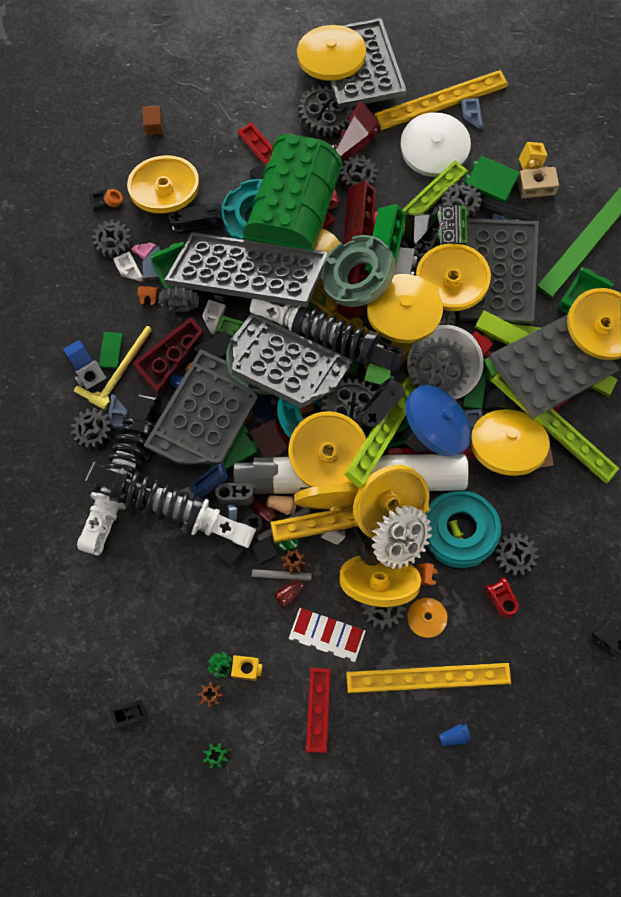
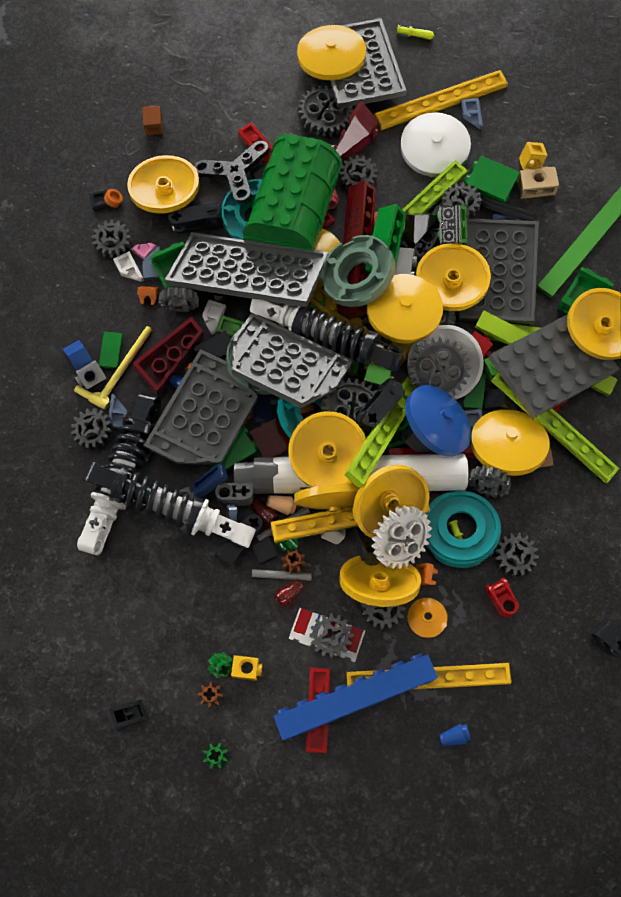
(242, 164): none -> piece
(342, 630): none -> dark grey gear
(355, 697): none -> blue brick
(415, 32): none -> neon yellow piece
(489, 481): none -> dark grey gear

